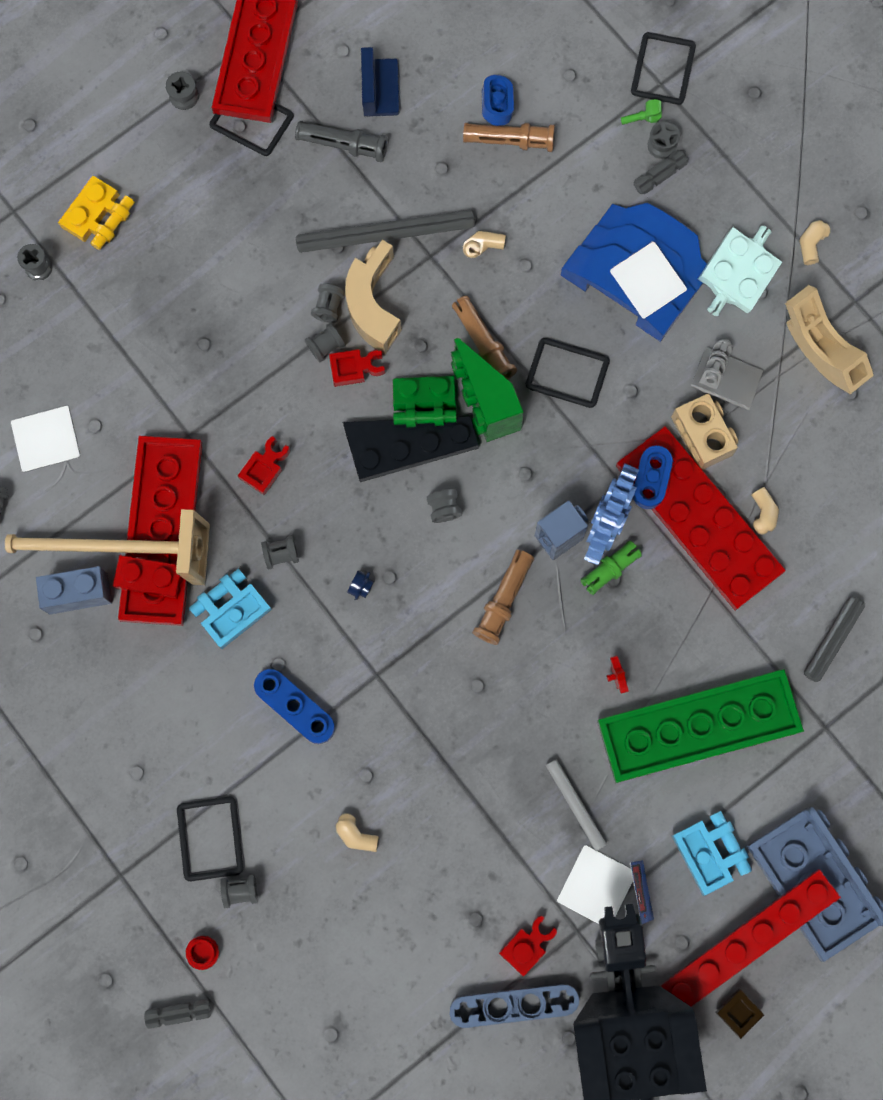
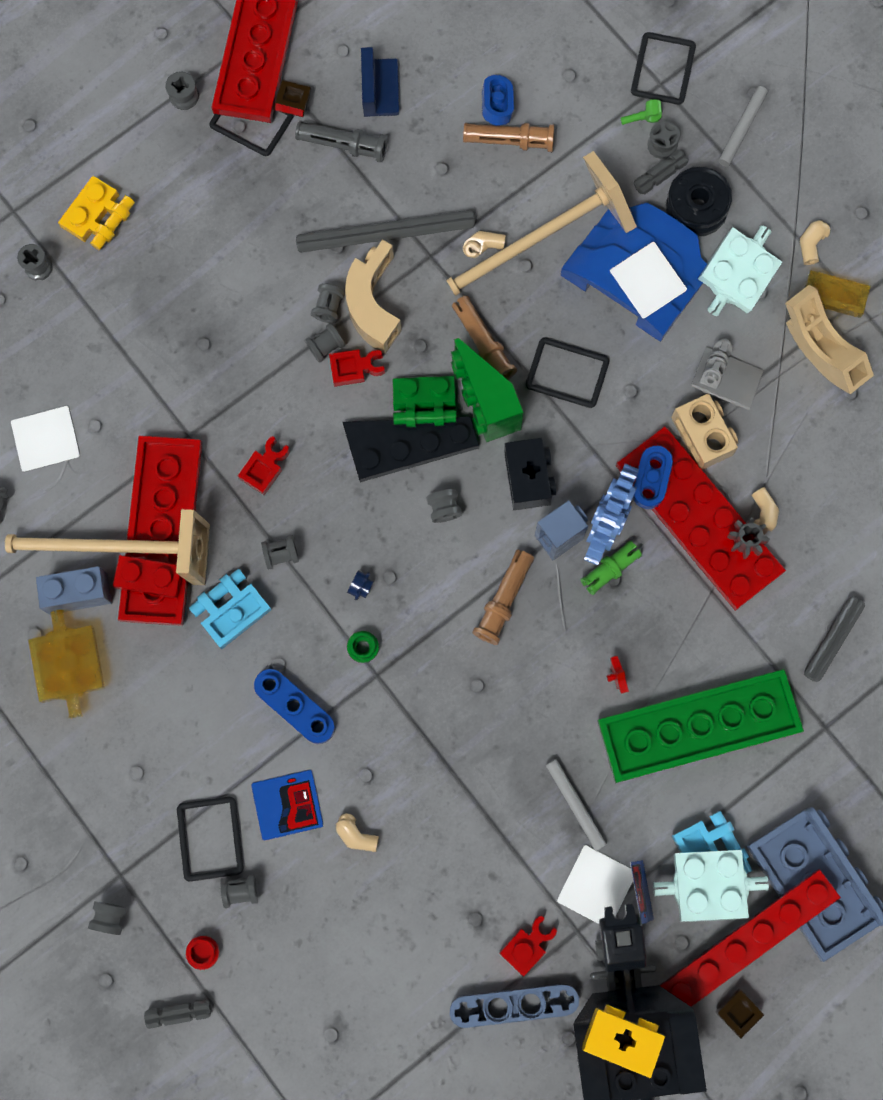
(66, 664): none -> clear yellow plate
(107, 918): none -> dark grey wheel
(287, 805): none -> sticker
(292, 98): none -> dark brown plate
(355, 640): none -> green plate
(528, 492): none -> black brick
(607, 194): none -> tan tile
(639, 1056): none -> yellow brick
(704, 185): none -> black wheel
(710, 886): none -> light aqua plate
(743, 126): none -> light grey bar
(746, 529): none -> dark grey gear
(839, 294): none -> clear yellow plate

